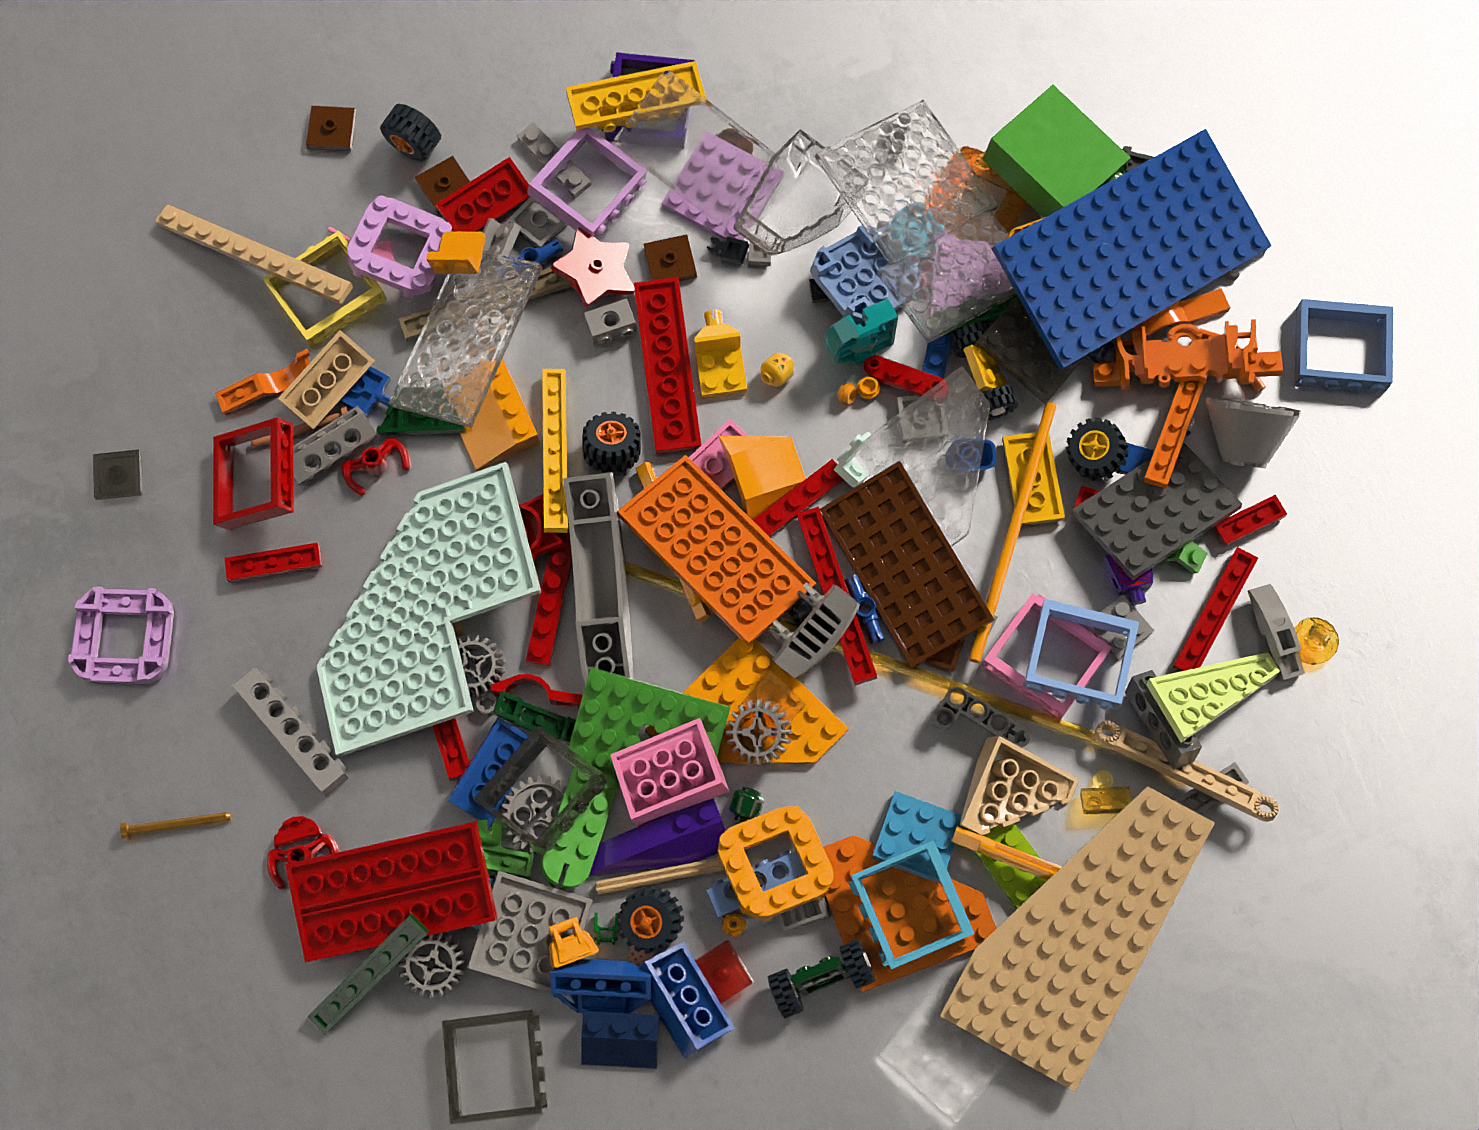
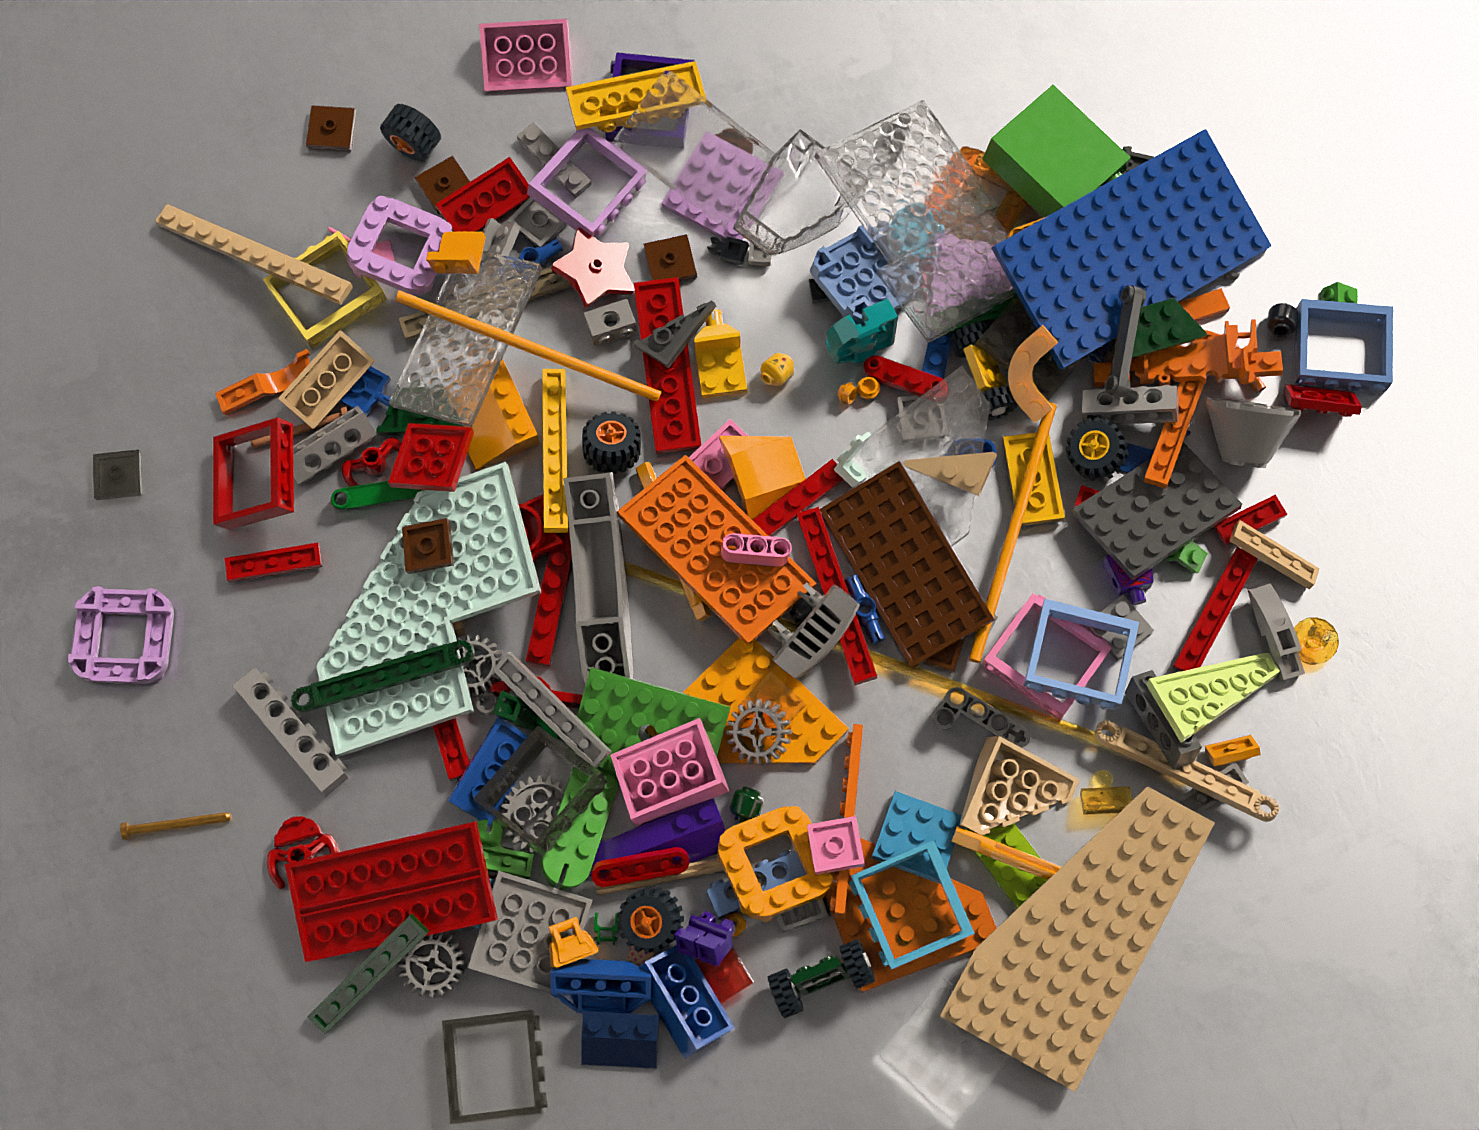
(372, 494): none -> green piece
(382, 676): none -> dark green plate
(427, 546): none -> reddish brown plate
(431, 457): none -> red plate
(526, 54): none -> bright pink slope
(528, 346): none -> light orange piece
(551, 710): none -> light grey plate
(640, 867): none -> red plate
(671, 339): none -> dark grey wing
(706, 938): none -> dark purple hips
(766, 544): none -> bright pink beam
(835, 845): none -> bright pink plate
(847, 809): none -> orange plate
(961, 471): none -> tan wing
(1021, 376): none -> light orange plate
(1132, 299): none -> dark grey piece
(1140, 405): none -> light grey brick
(1163, 327): none -> dark green wing
(1232, 750): none -> light orange plate
(1274, 554): none -> tan plate
(1282, 319): none -> black head
(1322, 400): none -> red plate
(1339, 293): none -> bright green bracket

